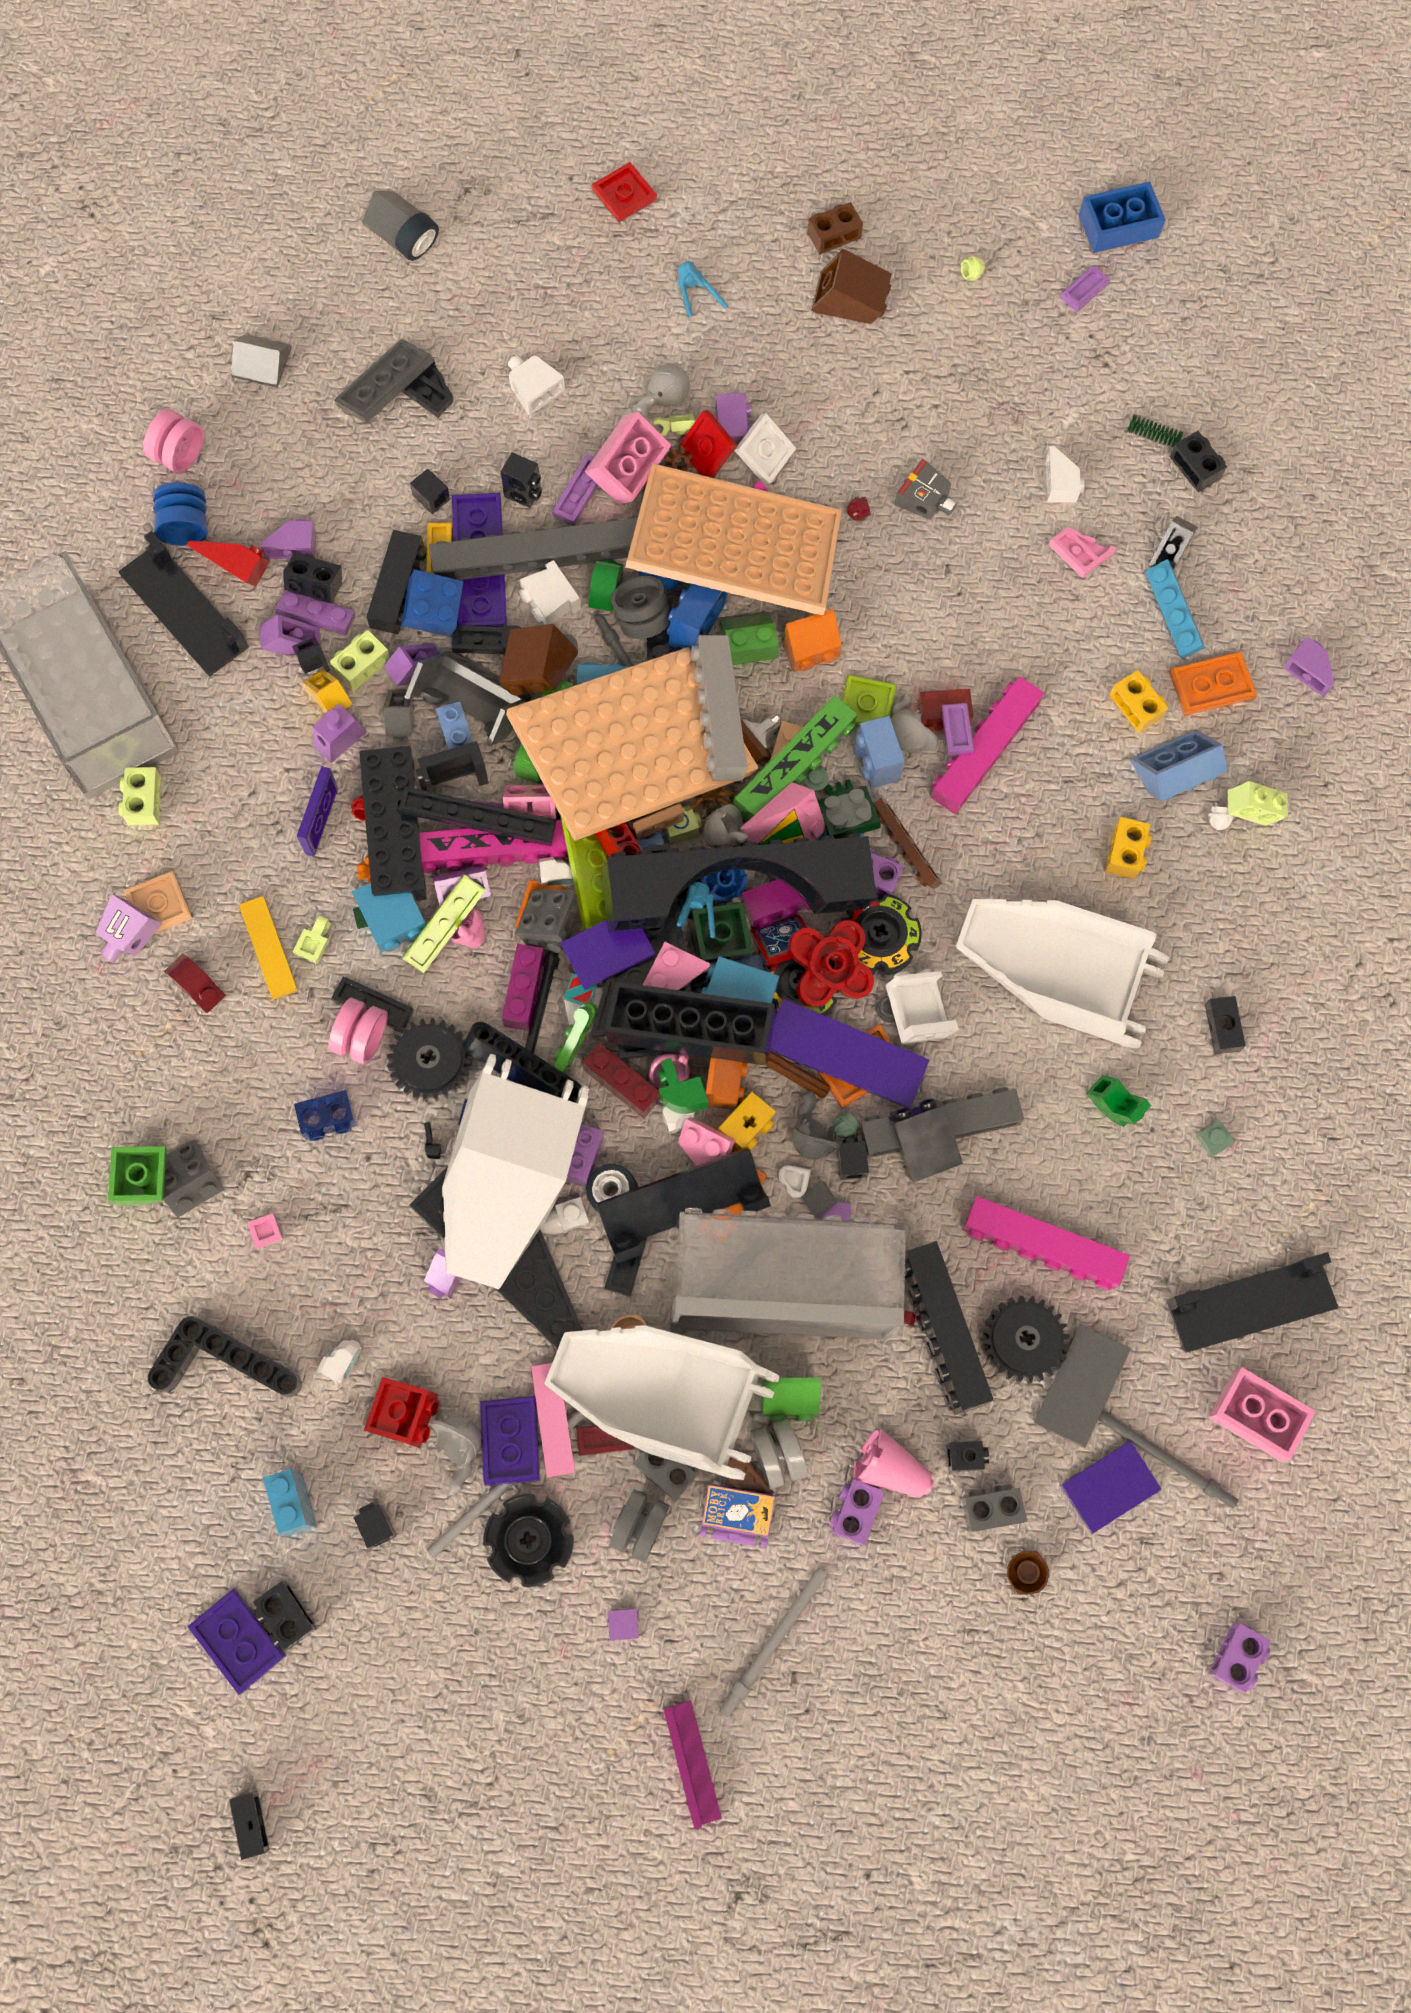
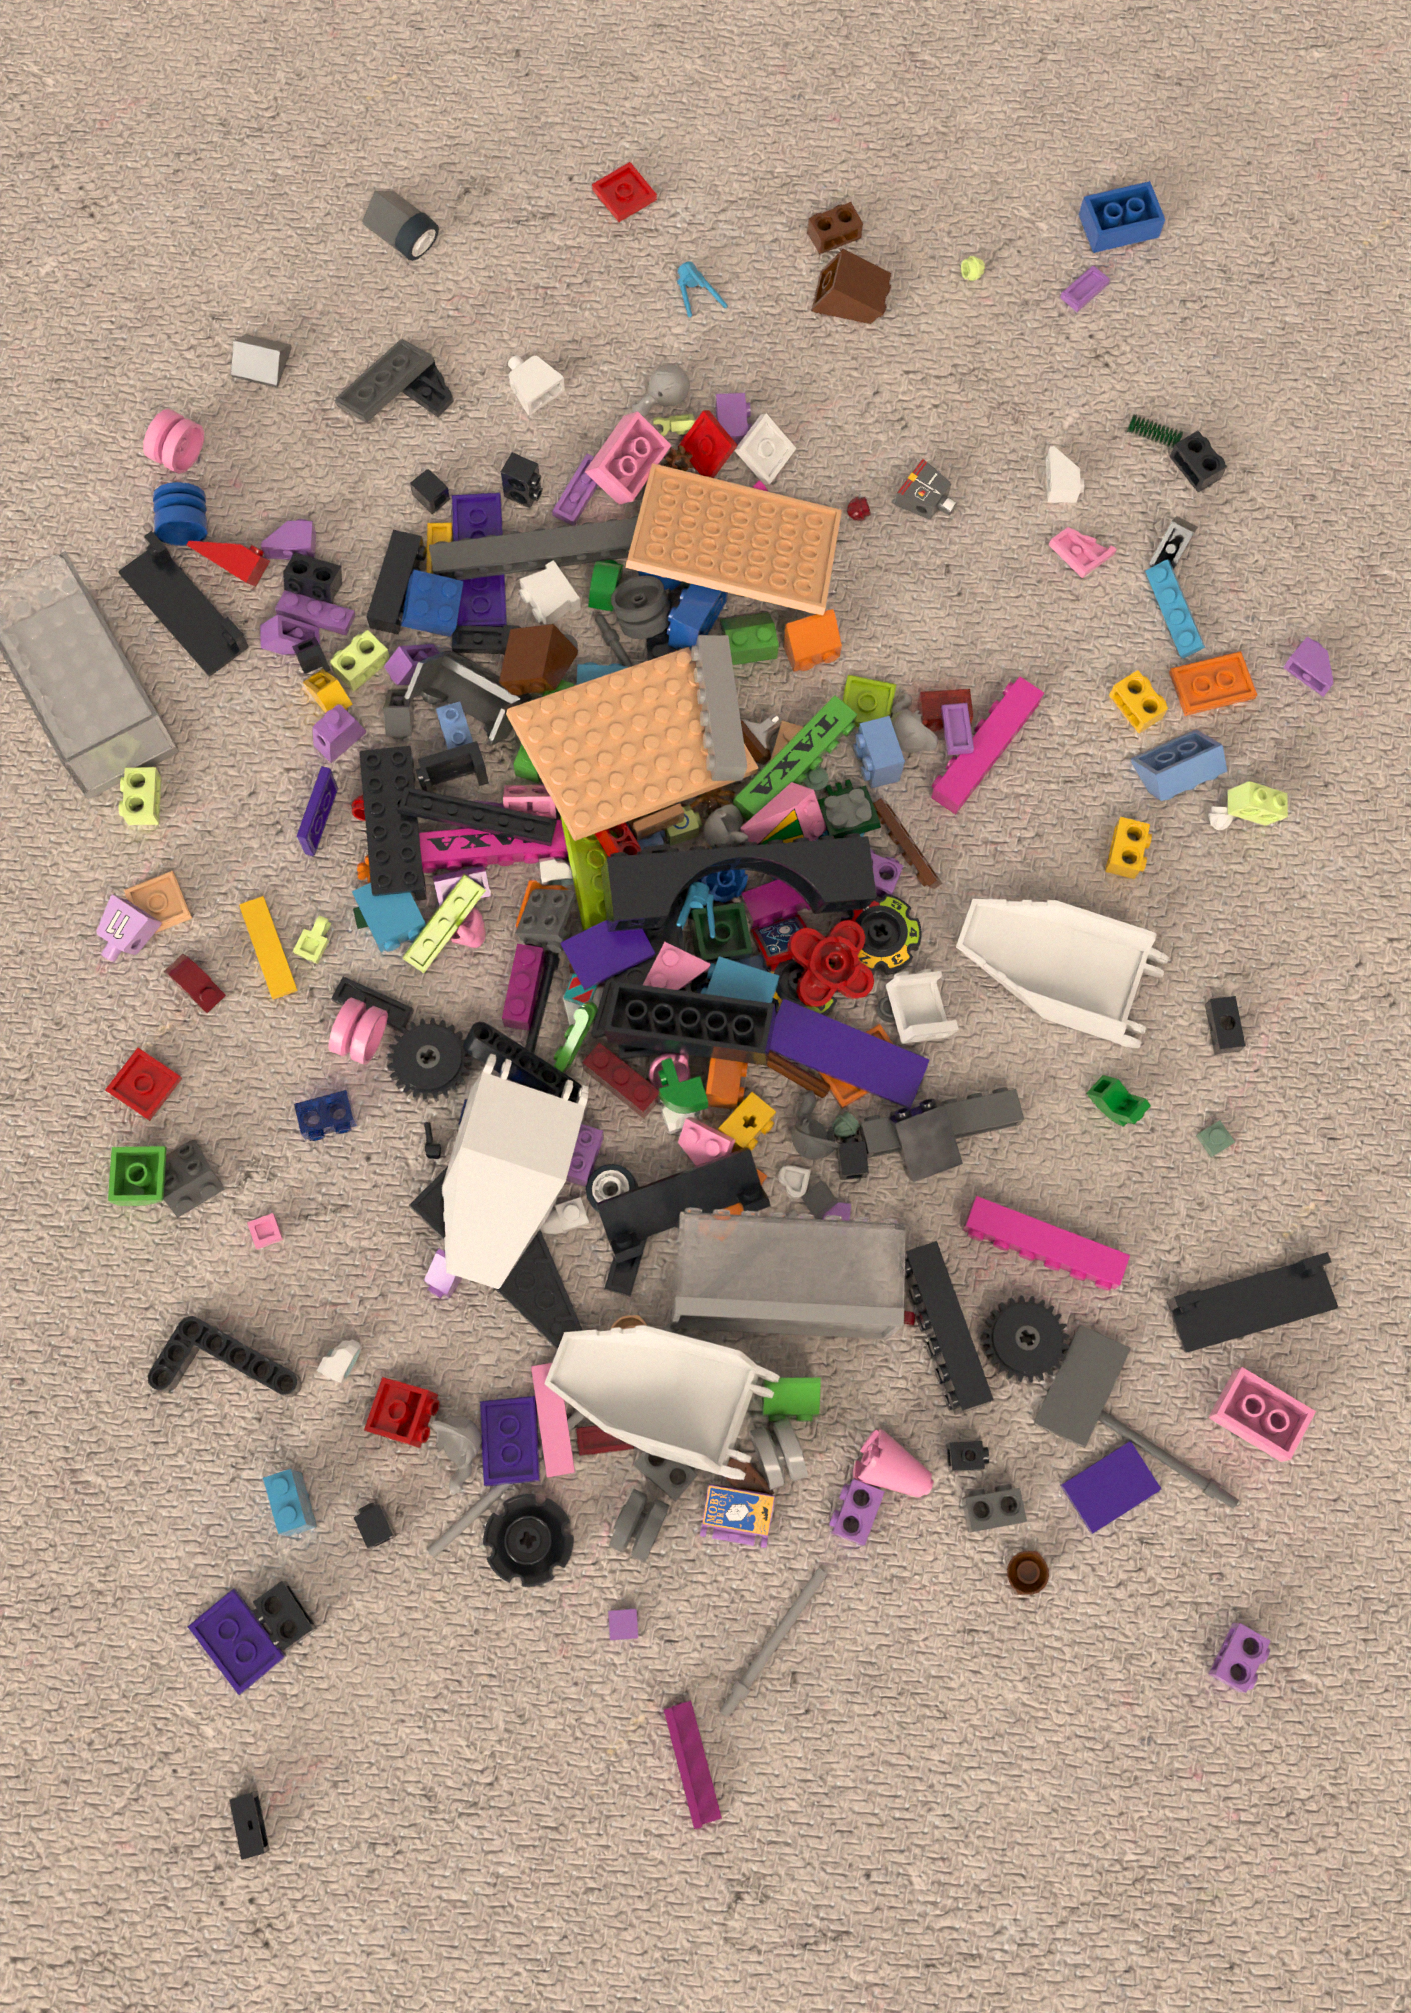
(143, 1084): none -> red plate

